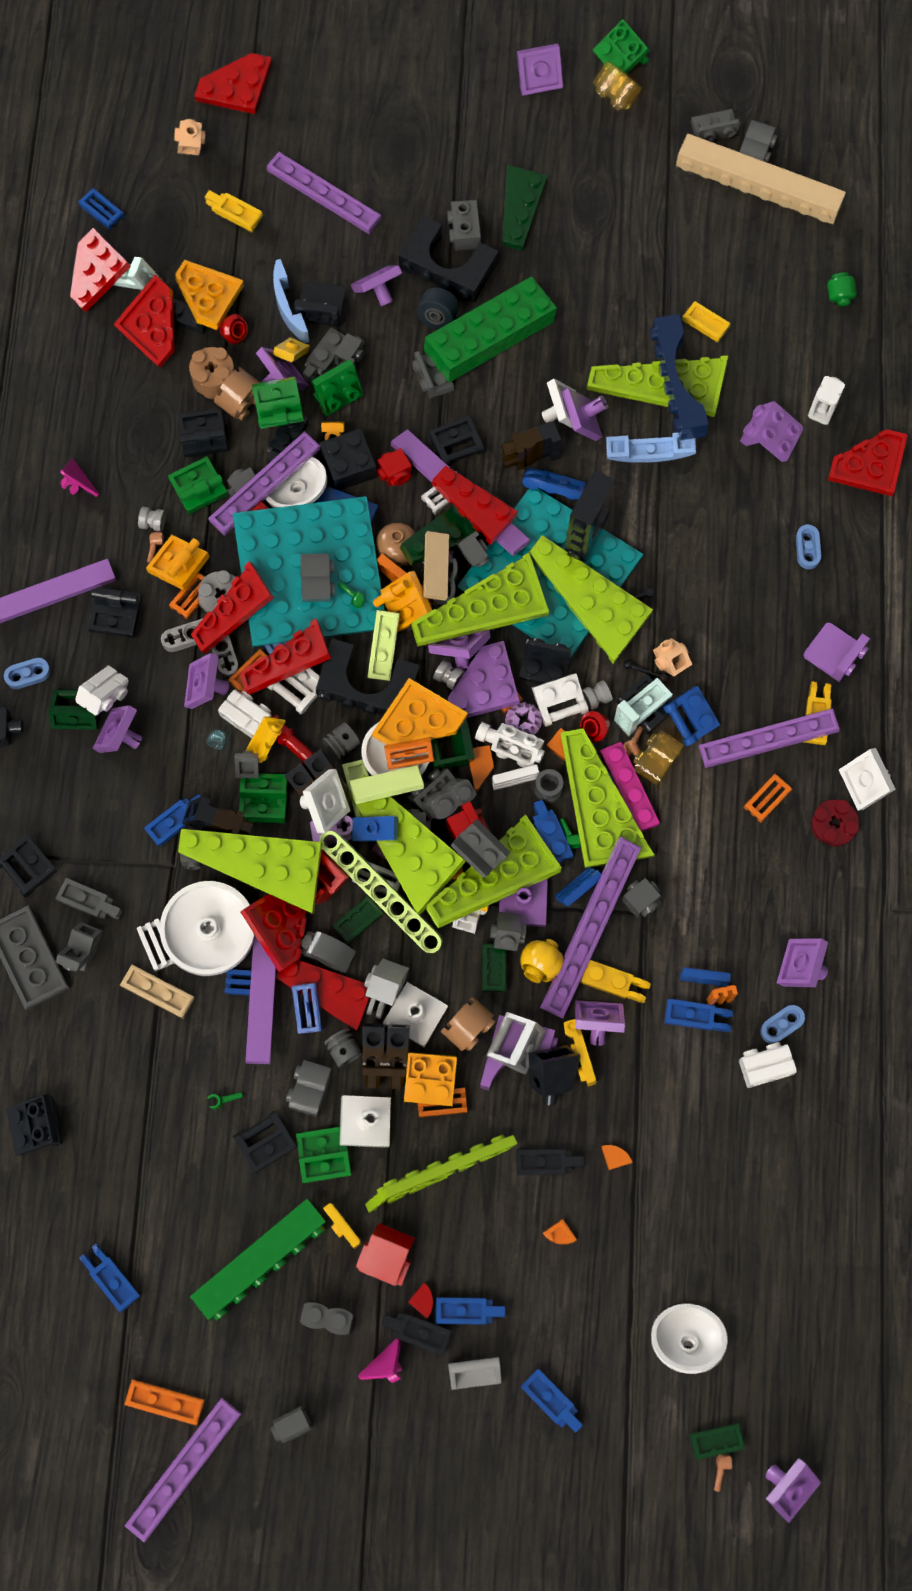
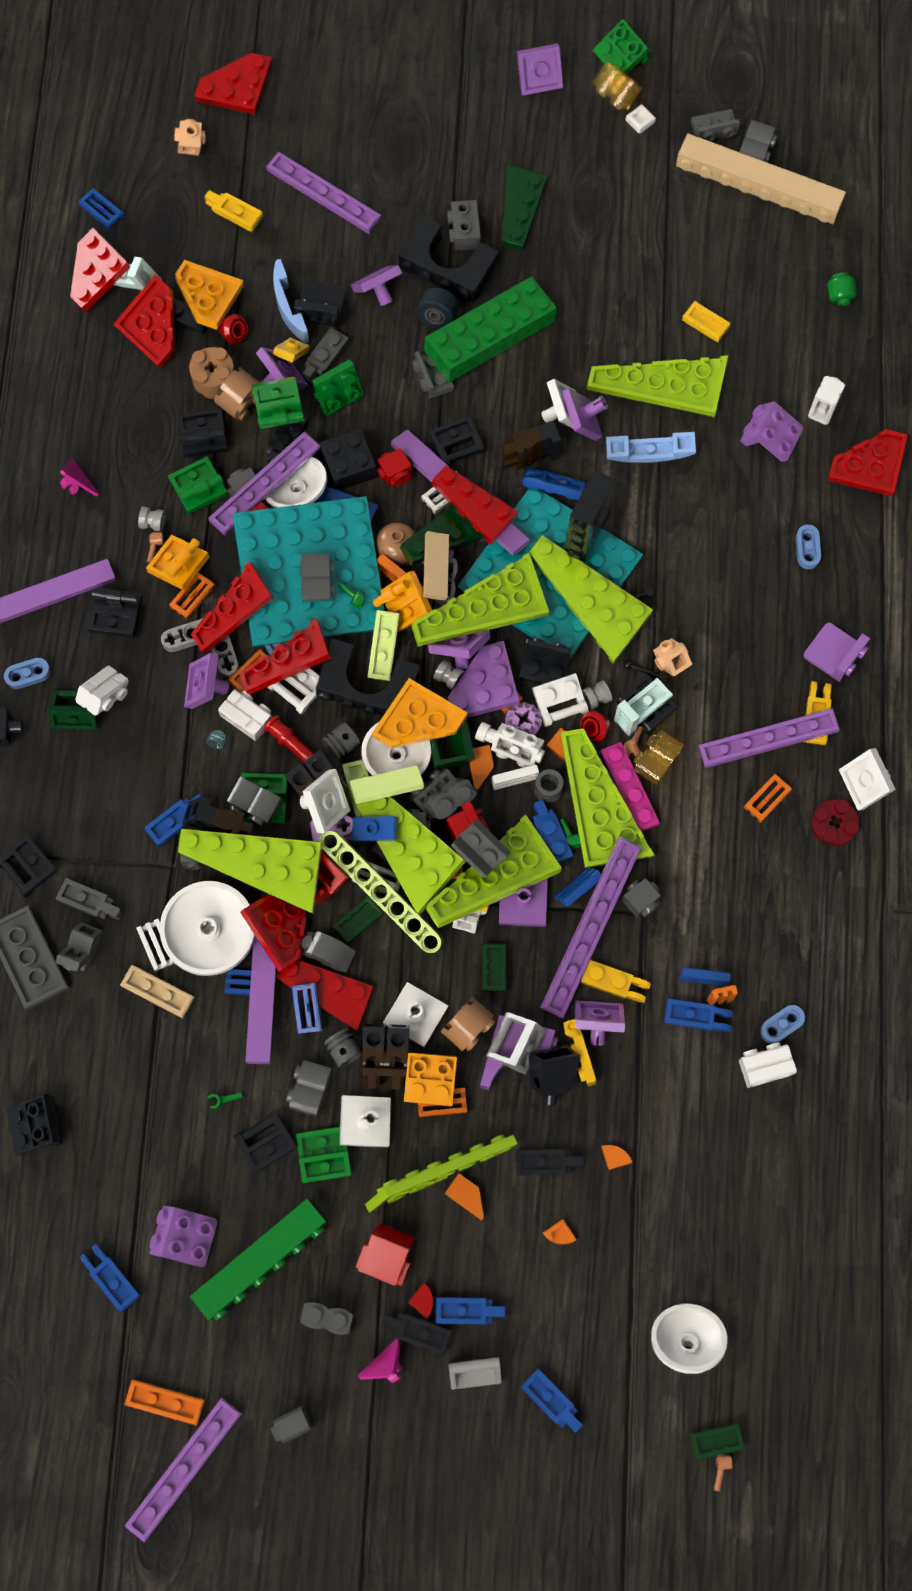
(116, 731): medium lavender tile -> none
(183, 1236): none -> medium lavender bracket
(207, 589): light grey plate -> none
(246, 765): dark grey tile -> none
(254, 801): none -> dark grey brick
(265, 737): yellow hinge -> none
(332, 428): light orange tile -> none
(341, 1227): yellow plate -> none
(349, 348): dark grey brick -> none
(384, 985): light grey brick -> none
(407, 753): orange tile -> none
(466, 1195): none -> orange tile
(473, 550): dark grey brick -> none
(508, 931): dark grey brick -> none
(541, 960): yellow plant -> none
(640, 119): none -> white tile
(688, 413): dark blue arch -> none
(697, 712): blue plate -> none
(791, 1488): medium lavender tile -> none
(803, 963): medium lavender tile -> none

